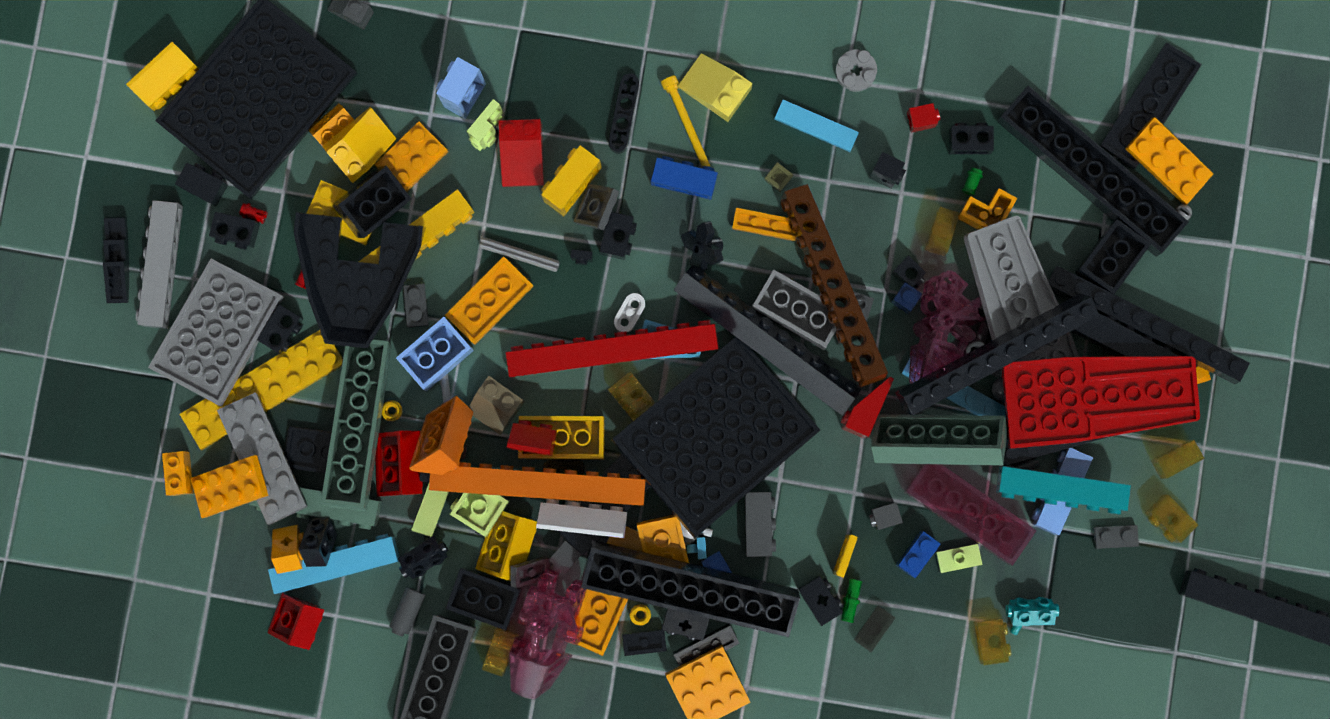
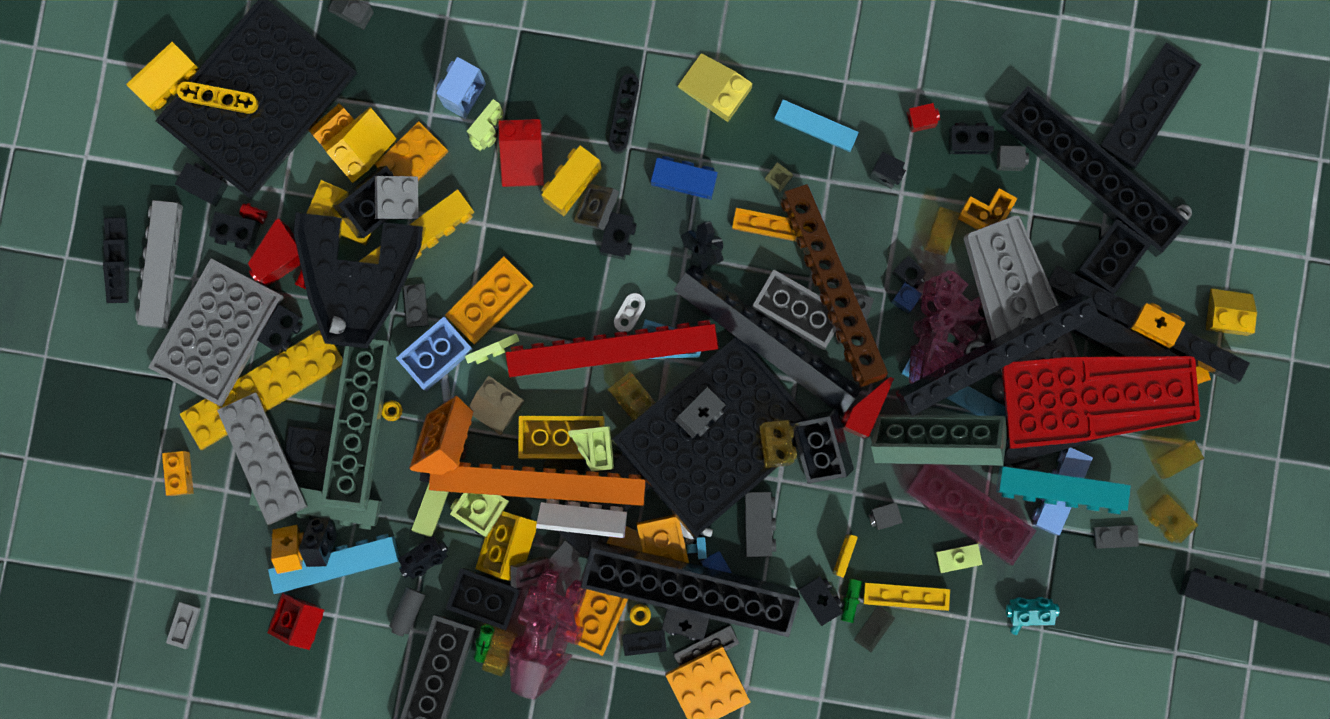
(183, 625): none -> light grey plate
(217, 99): none -> yellow beam
(229, 486): light orange plate -> none
(275, 255): none -> red slope
(337, 325): none -> light grey hinge
(393, 462): red slope -> none
(396, 197): none -> light grey plate
(485, 636): none -> green pin
(496, 349): none -> yellowish green wing
(519, 254): light grey axle -> none
(532, 438): red slope -> none
(581, 257): black plate -> none
(595, 447): none -> yellowish green wing
(671, 85): yellow piece -> none
(706, 402): none -> dark grey brick
(771, 443): none -> clear yellow brick
(822, 447): none -> black slope
(862, 60): light grey plate -> none
(906, 596): none -> yellow plate
(918, 554): blue brick -> none
(972, 181): green pin -> none
(984, 630): clear yellow brick -> none
(1012, 158): none -> dark grey brick
(1146, 324): none -> light orange brick
(1169, 161): light orange plate -> none
(1231, 312): none -> yellow slope

